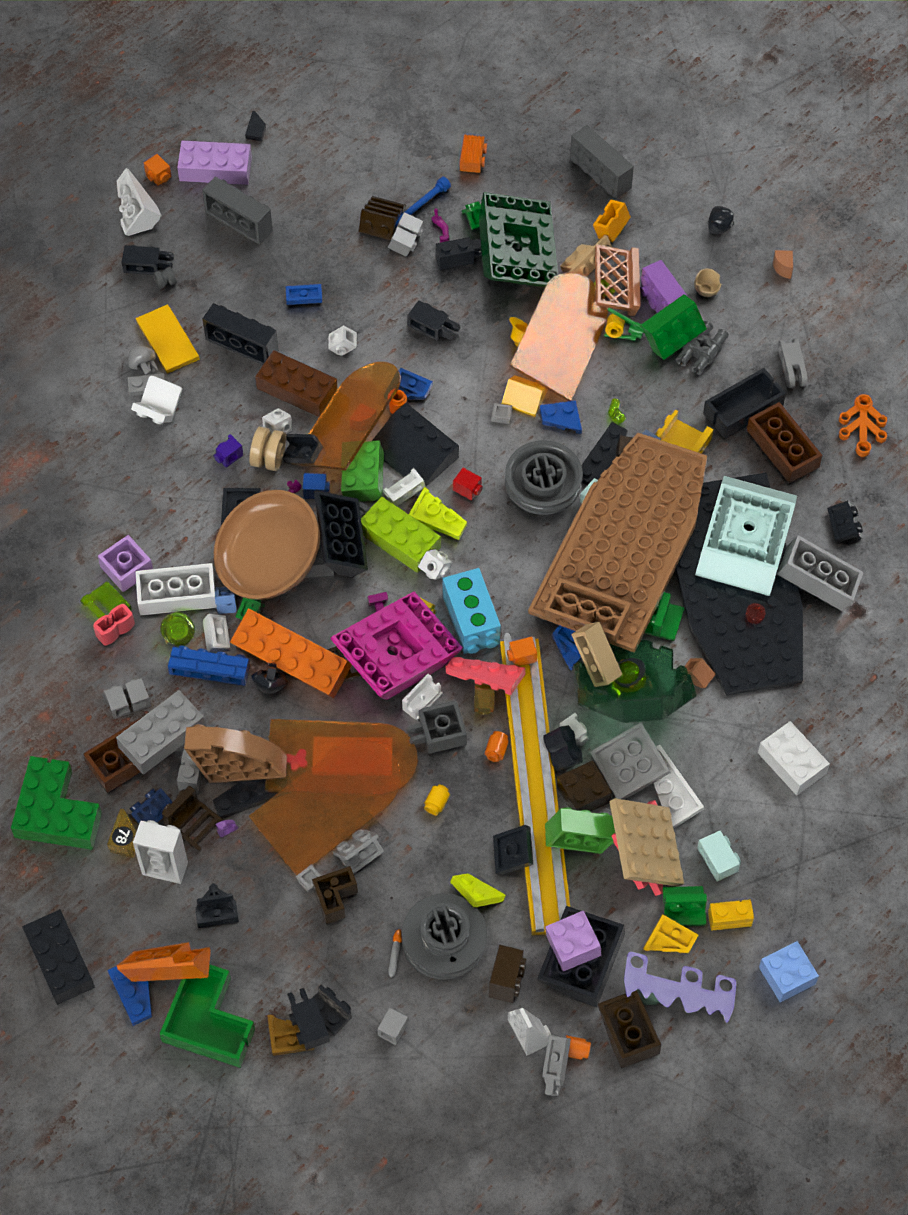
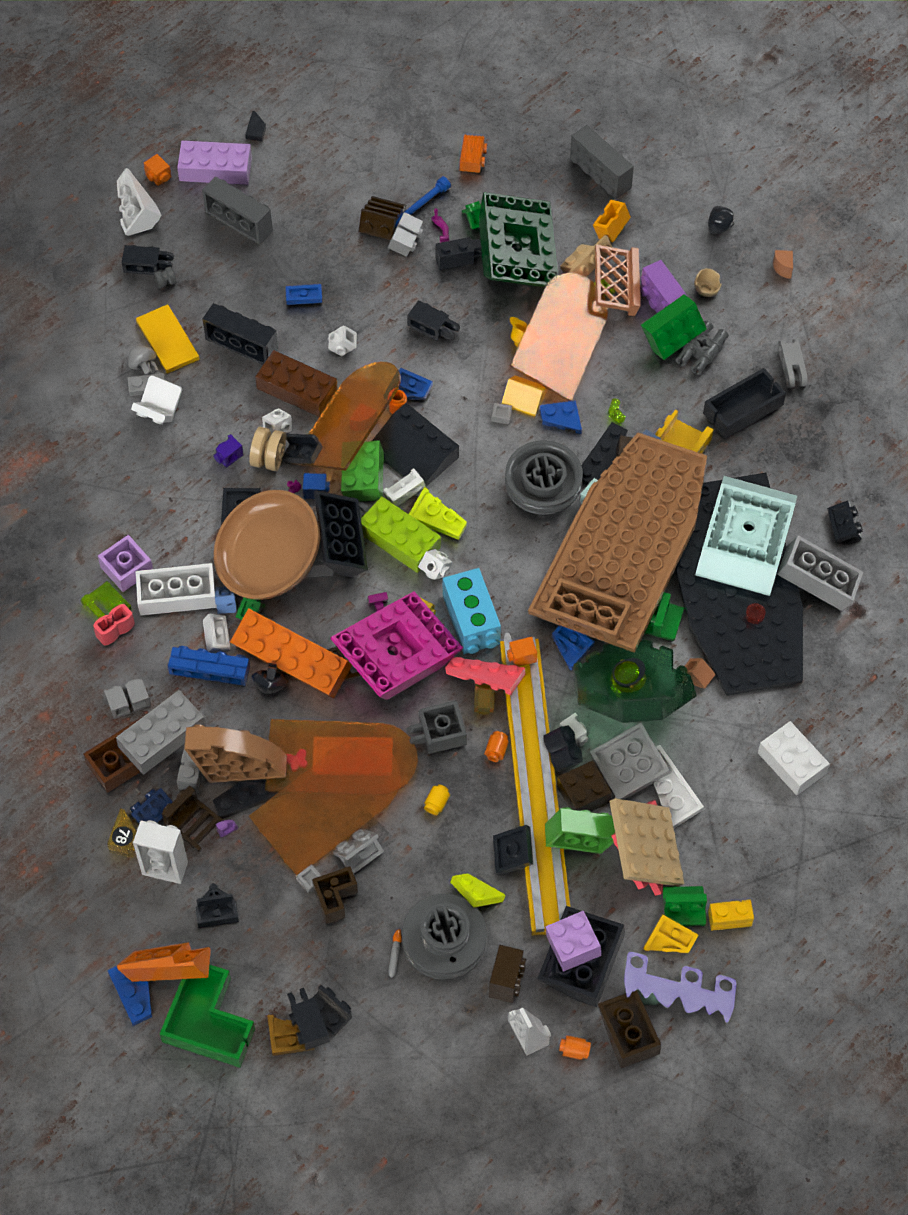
(46, 814): green piece -> none
(58, 957): black brick -> none
(177, 629): clear neon green piece -> none
(393, 1025): light grey brick -> none
(421, 696): white hinge -> none
(467, 484): red brick -> none
(555, 1063): light grey hinge -> none
(596, 654): tan brick -> none
(614, 326): yellow brick -> none
(635, 327): green plant -> none
(718, 855): light aqua brick -> none
(784, 442): reddish brown brick -> none
(788, 971): light blue brick -> none
(863, 423): orange plant -> none

